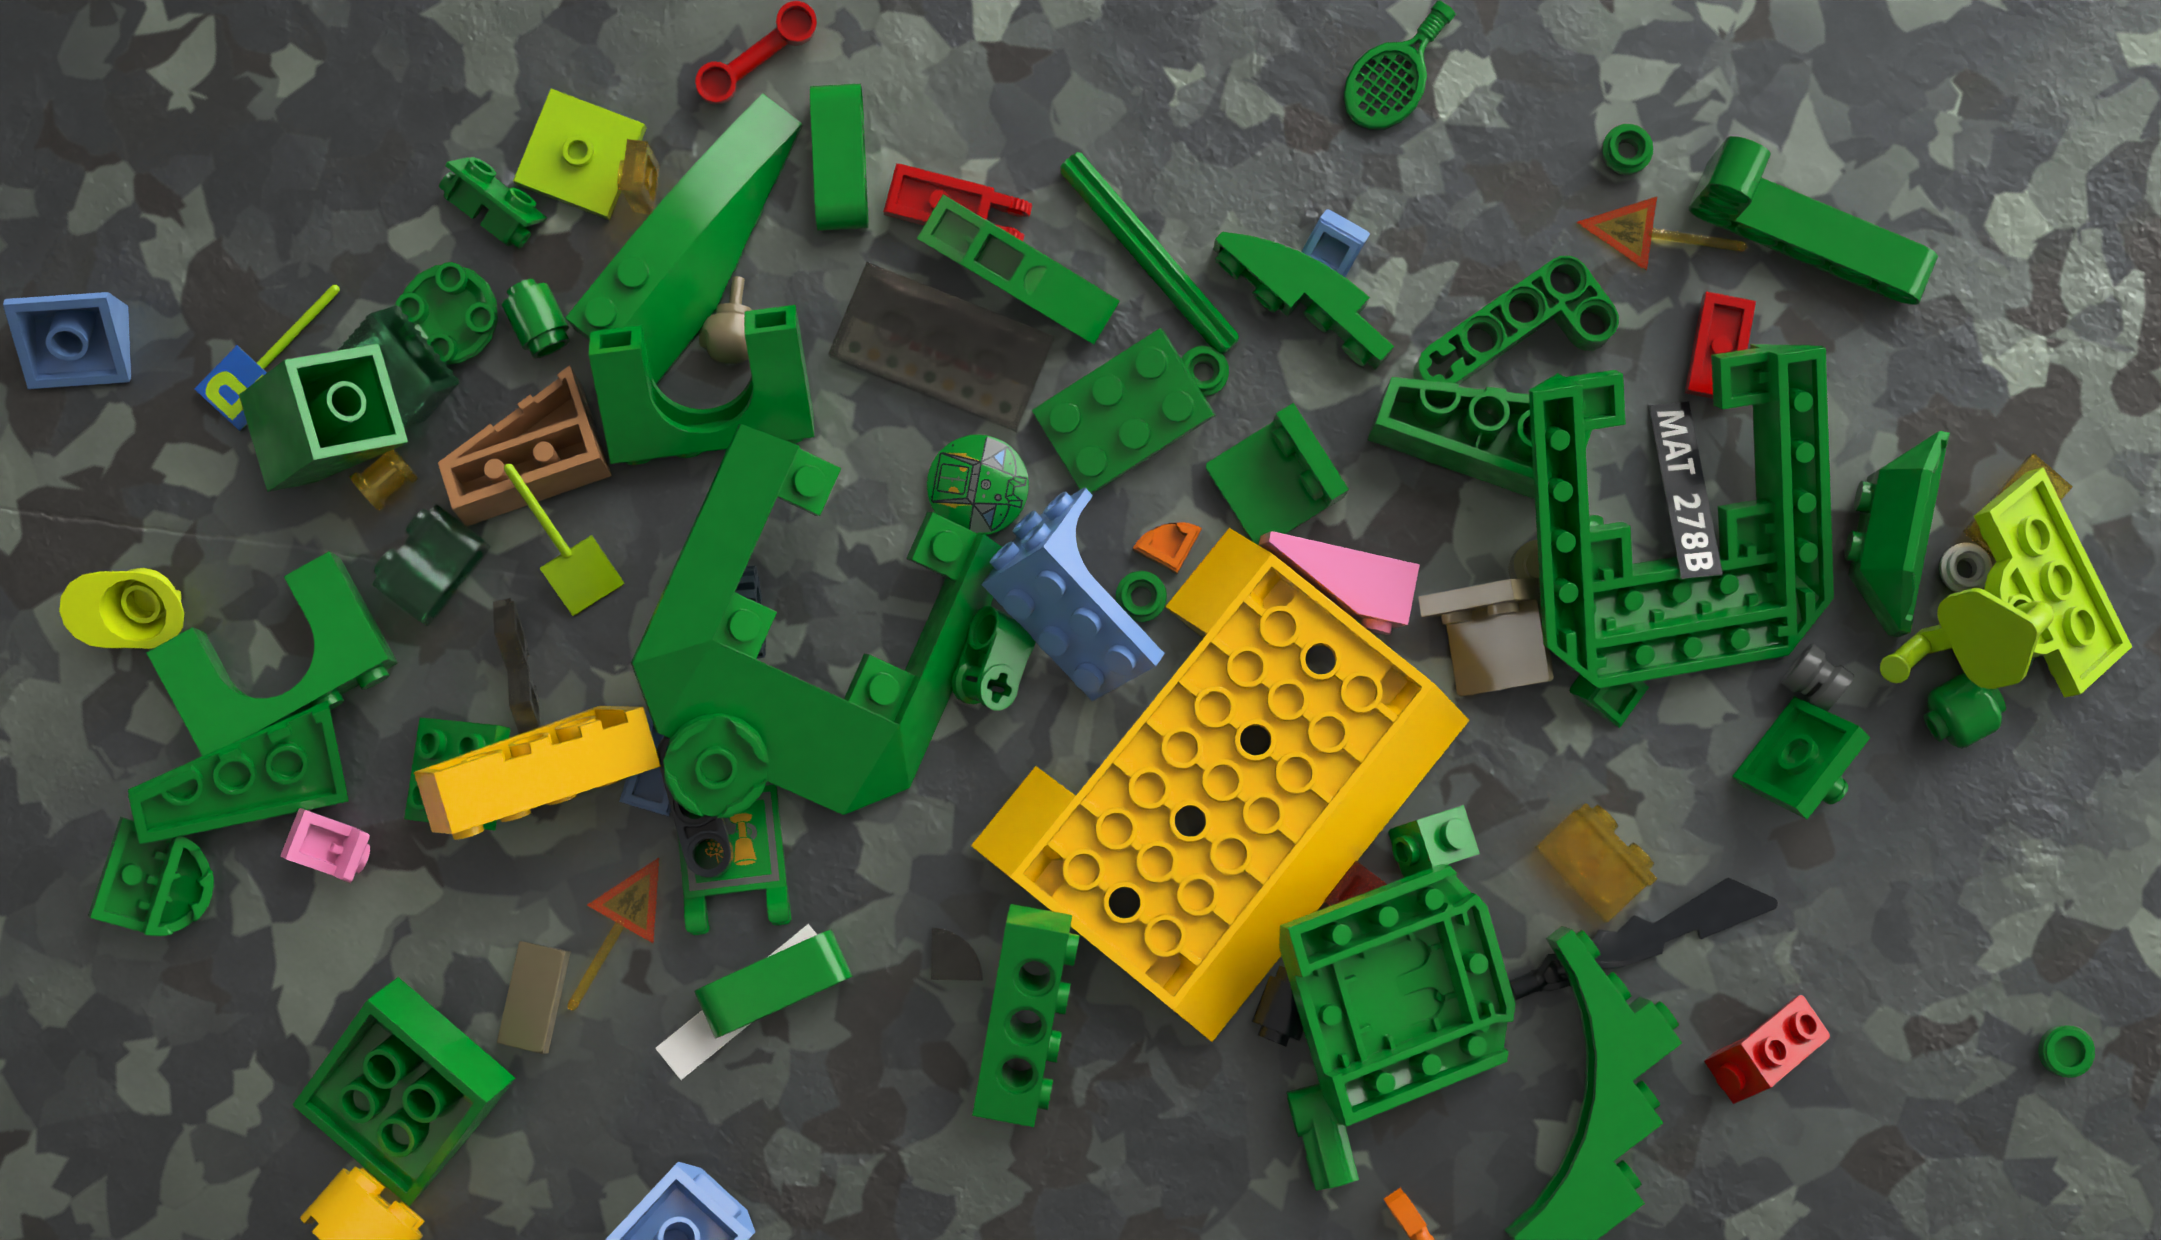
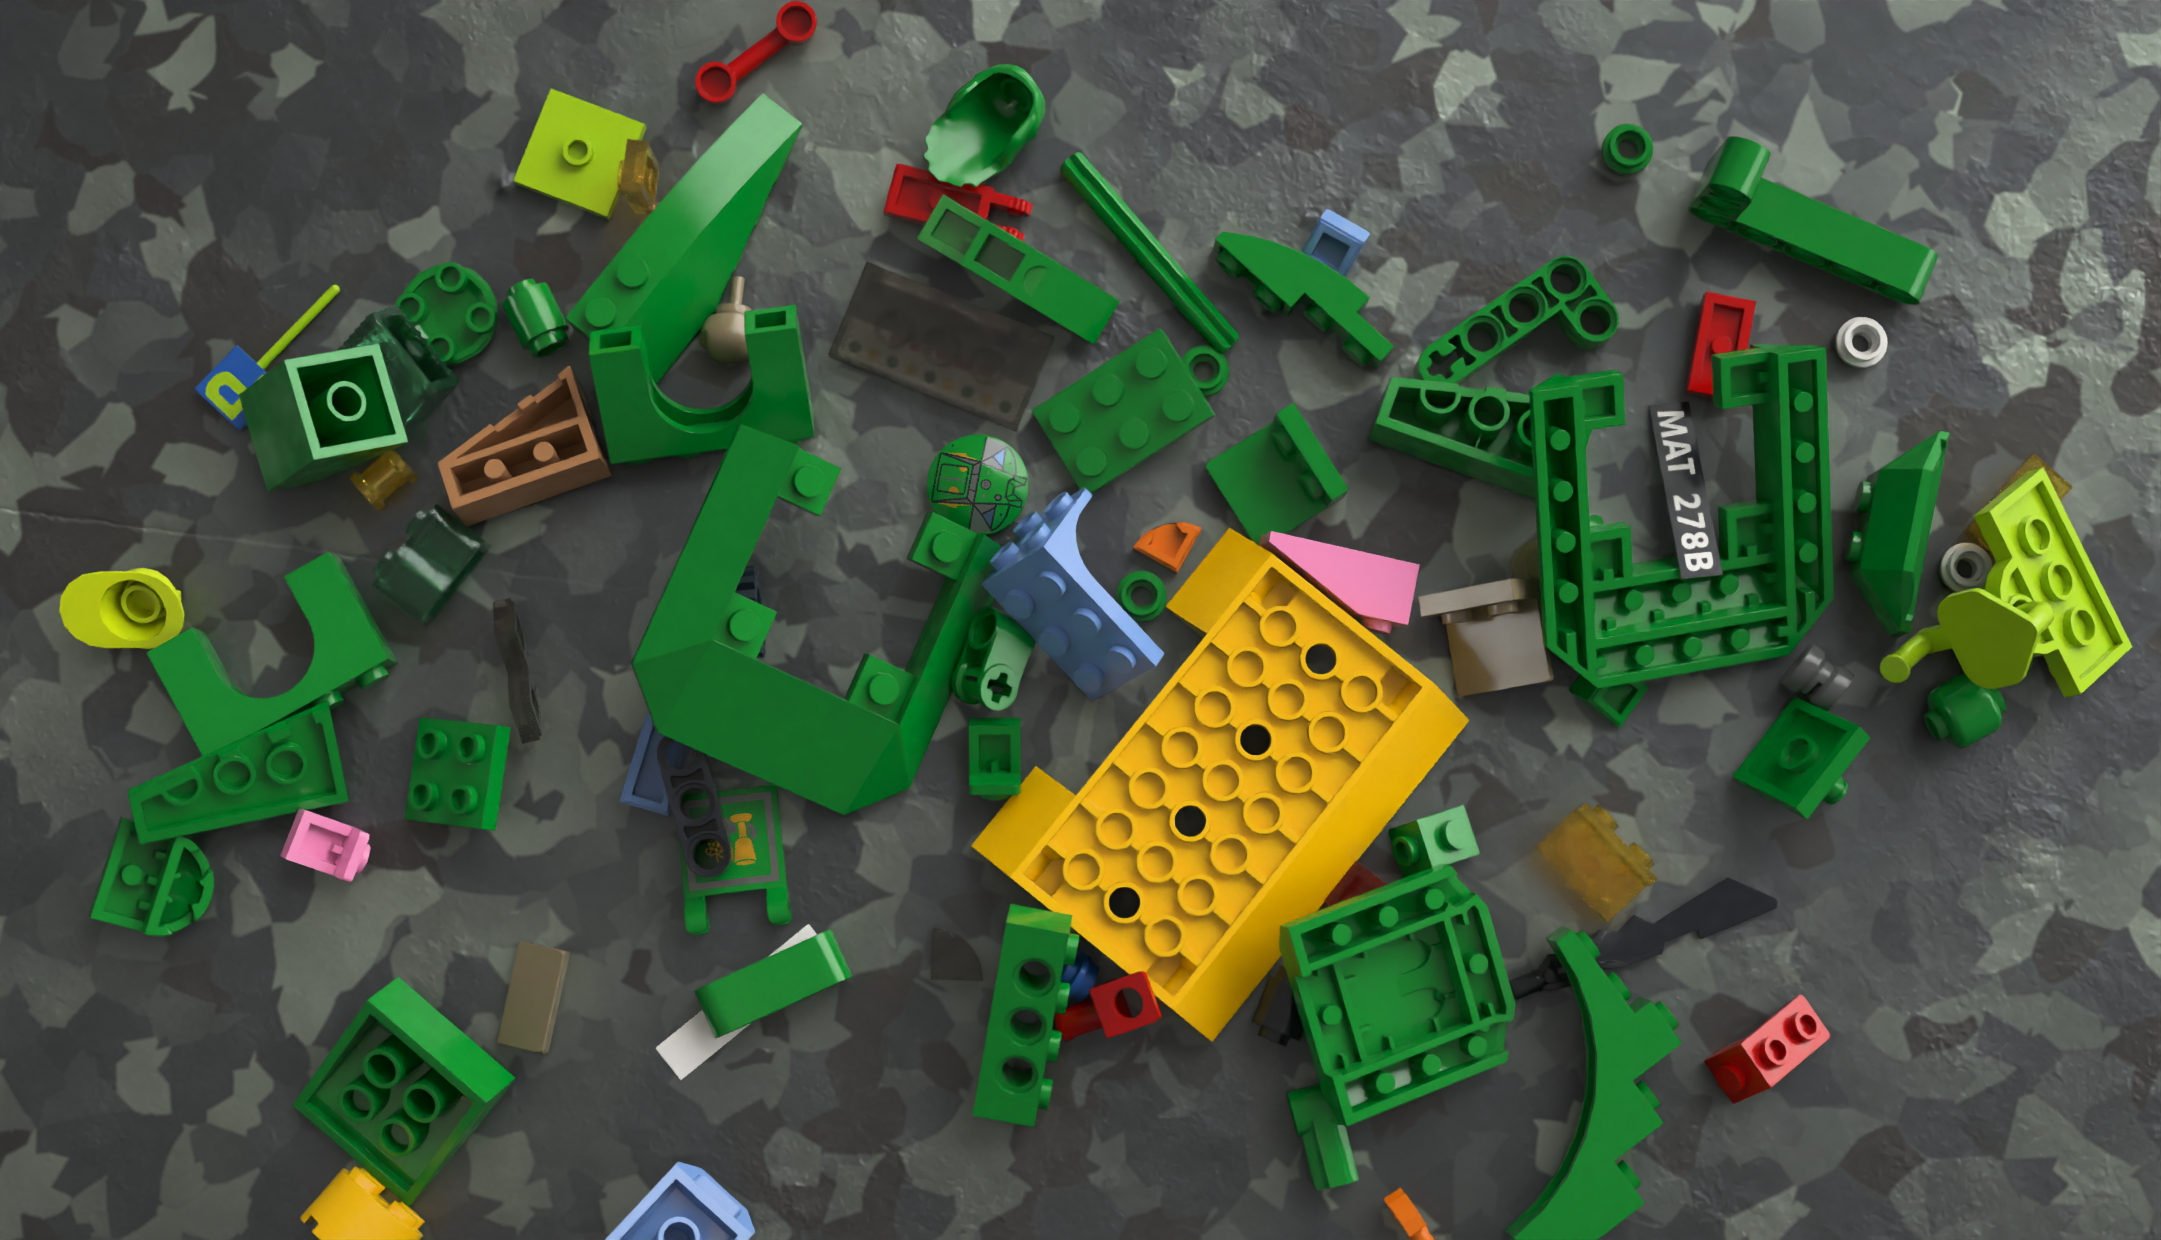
(71, 339): medium blue slope -> none
(476, 187): green hinge -> none
(536, 769): yellow wedge -> none
(580, 572): lime piece -> none
(630, 906): clear yellow piece -> none
(716, 765): green tile -> none
(839, 157): green beam -> none
(985, 126): none -> green hair
(994, 757): none -> green bracket
(1081, 976): none -> blue plate
(1110, 1009): none -> red bracket
(1427, 31): green piece -> none
(1631, 231): clear yellow piece -> none
(1871, 331): none -> white plate
(2066, 1051): green tile -> none

